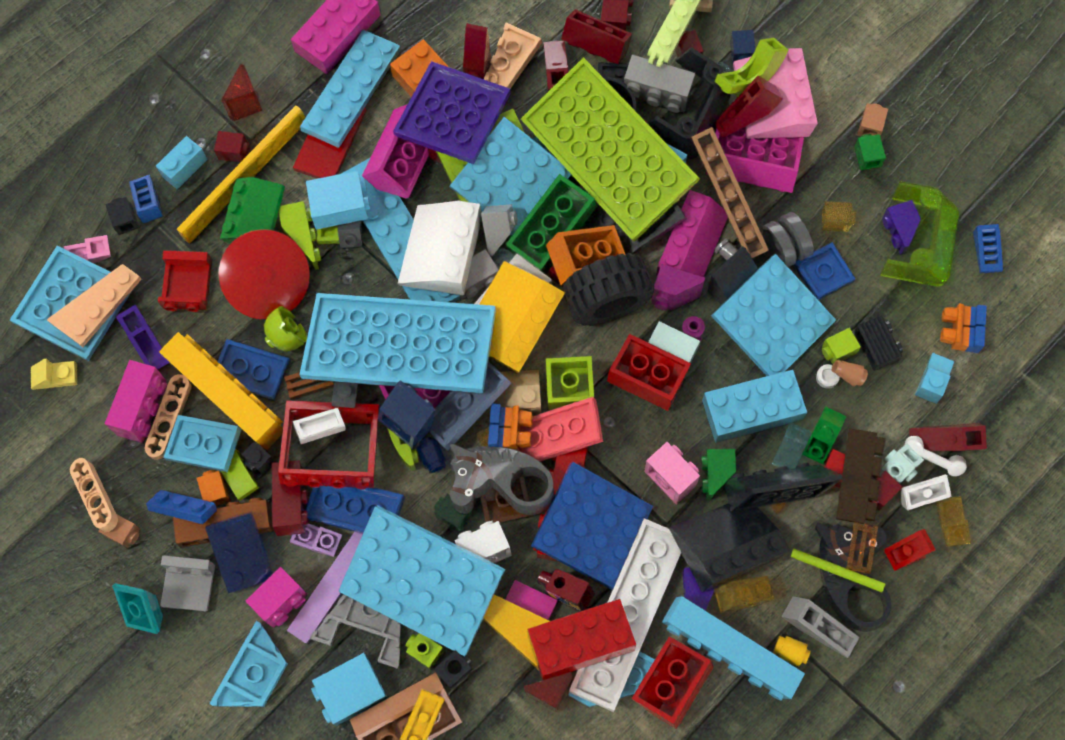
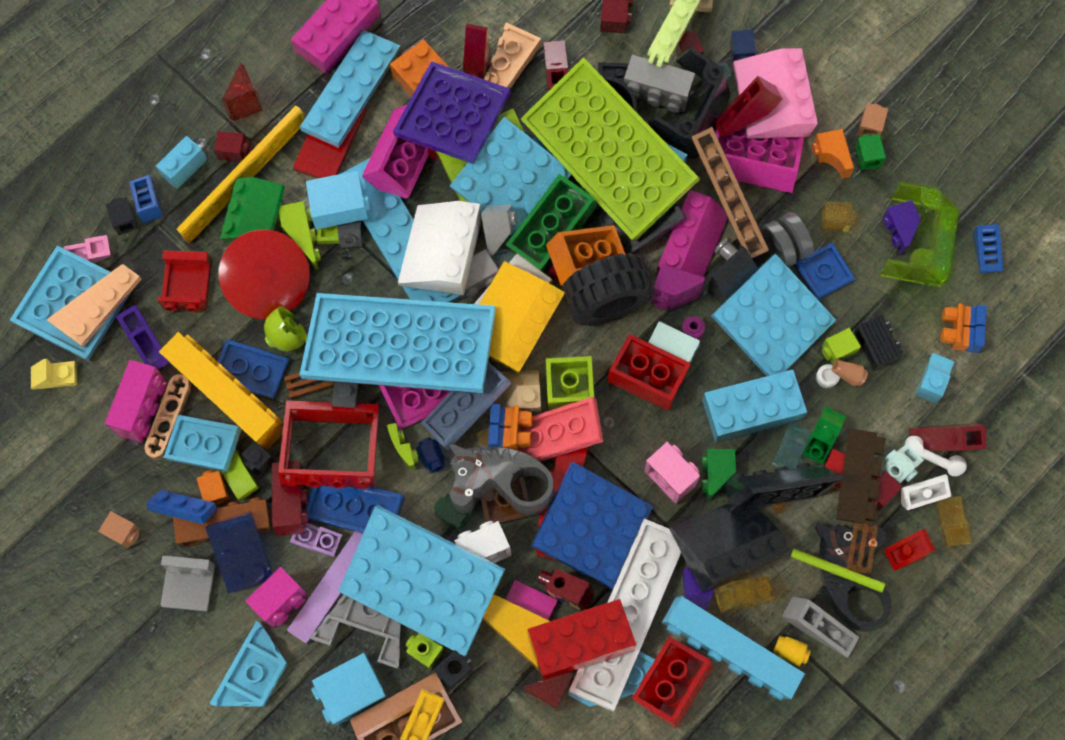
(96, 492): light nougat beam -> none
(139, 608): teal slope -> none
(319, 425): white tile -> none
(407, 414): dark blue slope -> none
(596, 36): dark red brick -> none
(763, 63): lime arch -> none
(833, 149): none -> orange arch

